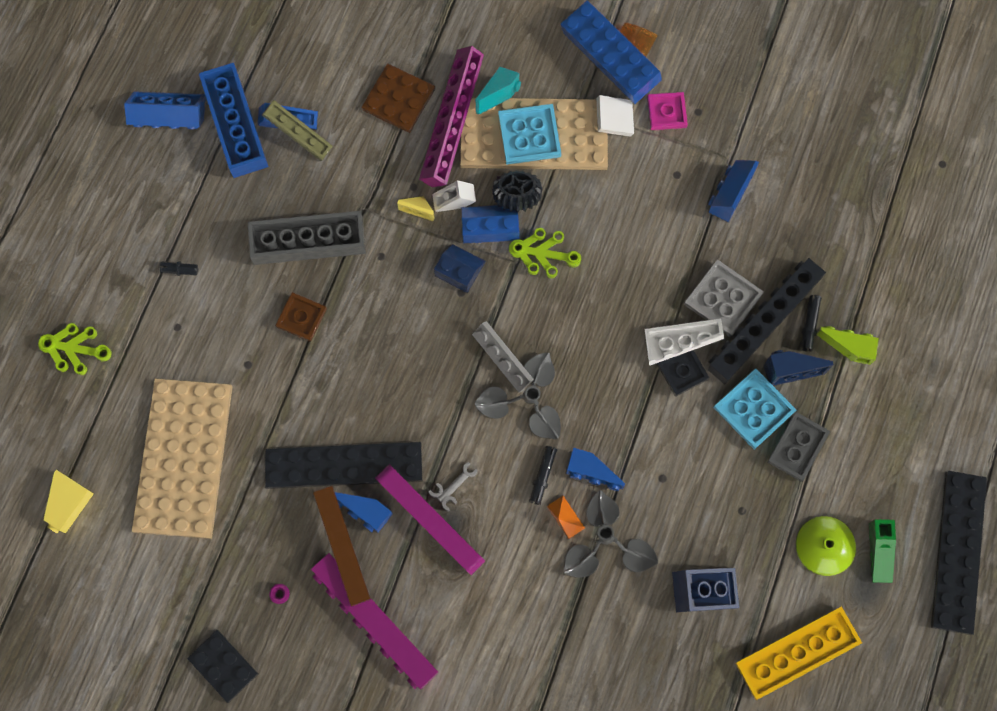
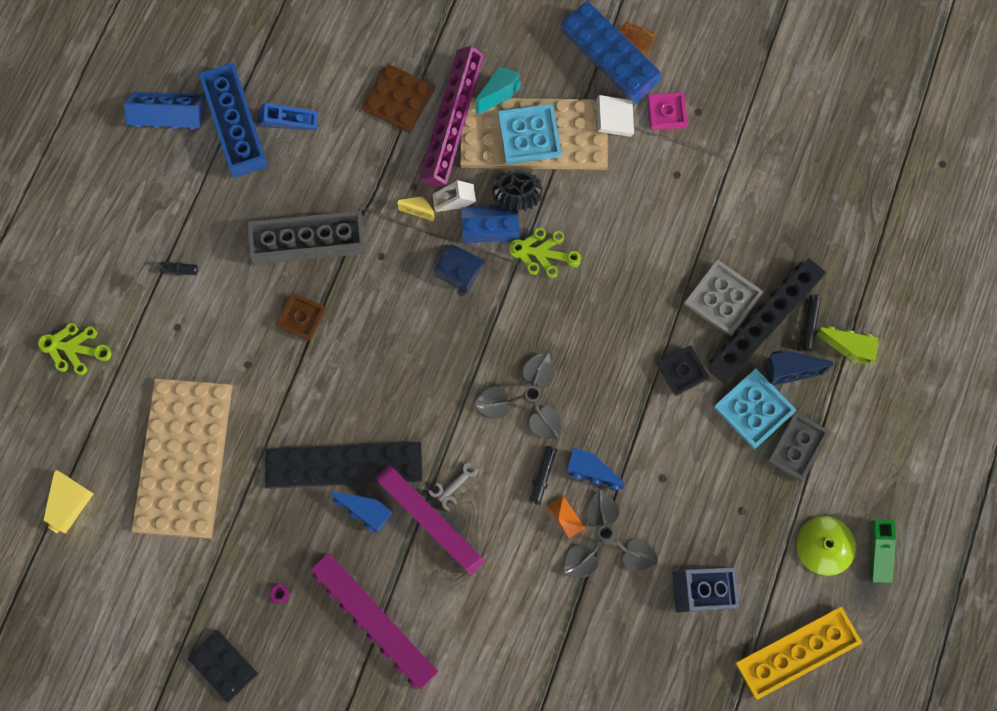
(297, 130): olive tile -> none
(341, 546): reddish brown tile -> none
(502, 357): light grey plate -> none
(681, 338): white wing -> none
(732, 188): blue slope -> none
(959, 553): black plate -> none

